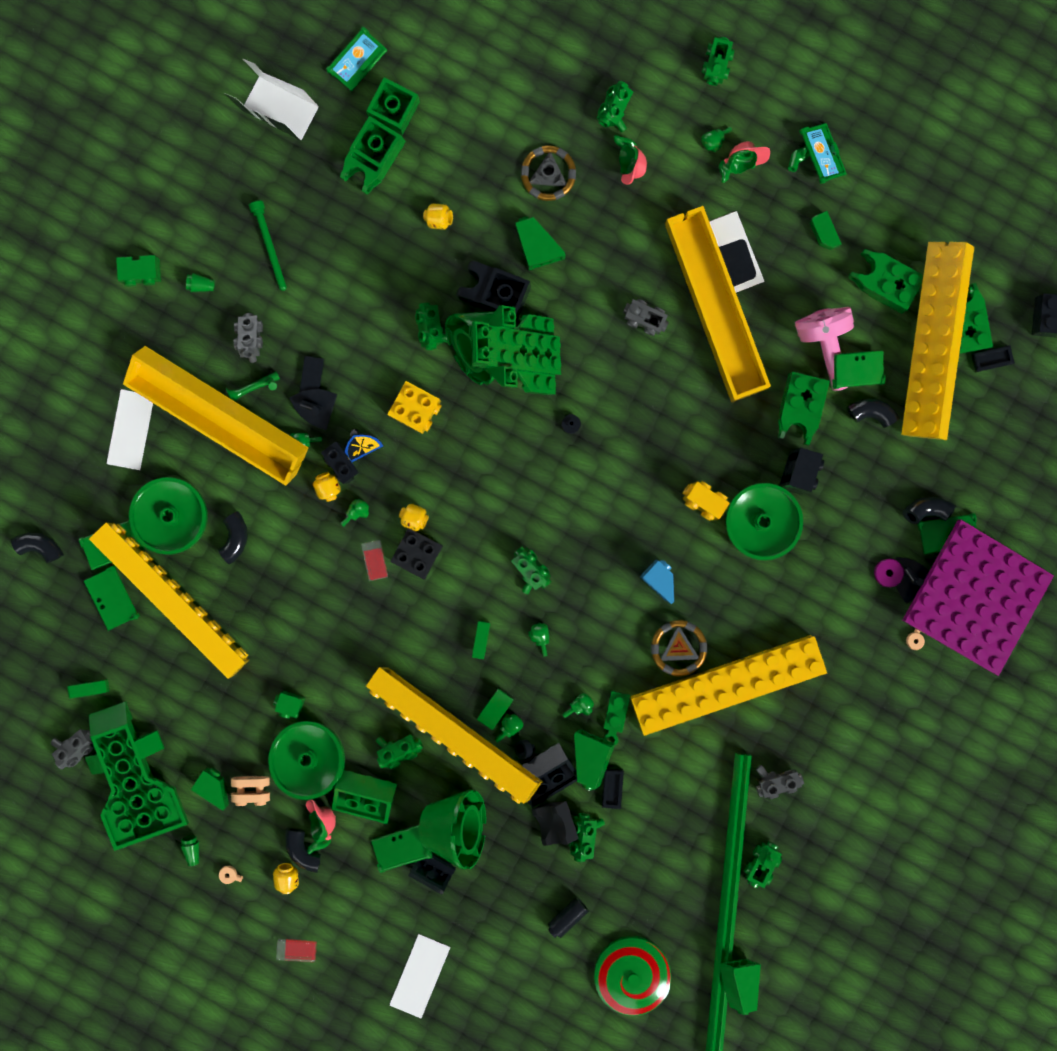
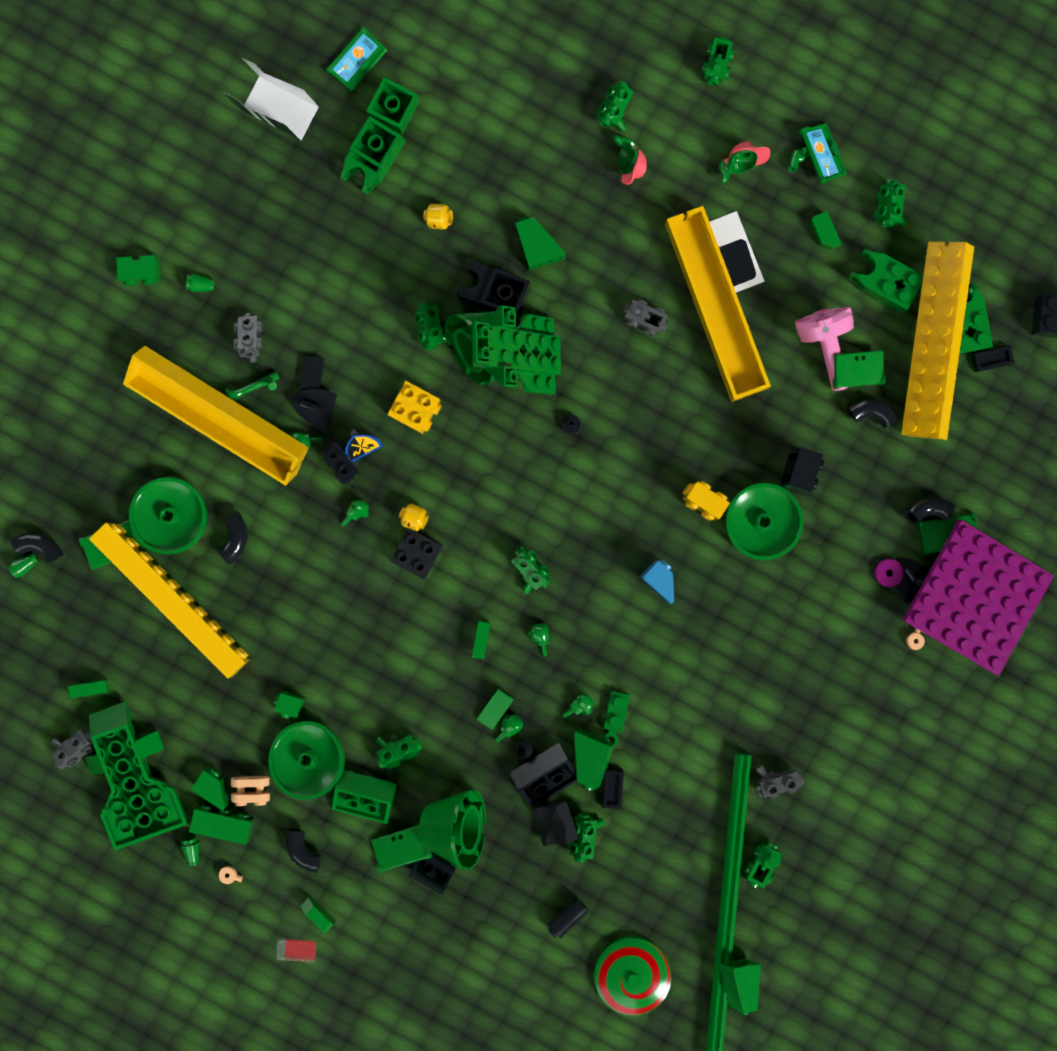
(22, 565): none -> green cone
(113, 598): green door -> none
(129, 430): white sticker -> none
(221, 824): none -> green brick
(257, 209): green piece -> none
(285, 878): yellow head -> none
(317, 914): none -> green piece
(322, 825): hair -> none
(326, 486): yellow head -> none
(374, 560): clear tile -> none
(419, 976): white sticker -> none
(454, 734): yellow piece -> none
(548, 173): dark grey piece -> none
(679, 648): piece -> none
(713, 139): green piece -> none
(728, 684): yellow brick -> none
(802, 412): green brick -> none
(890, 204): none -> green brick

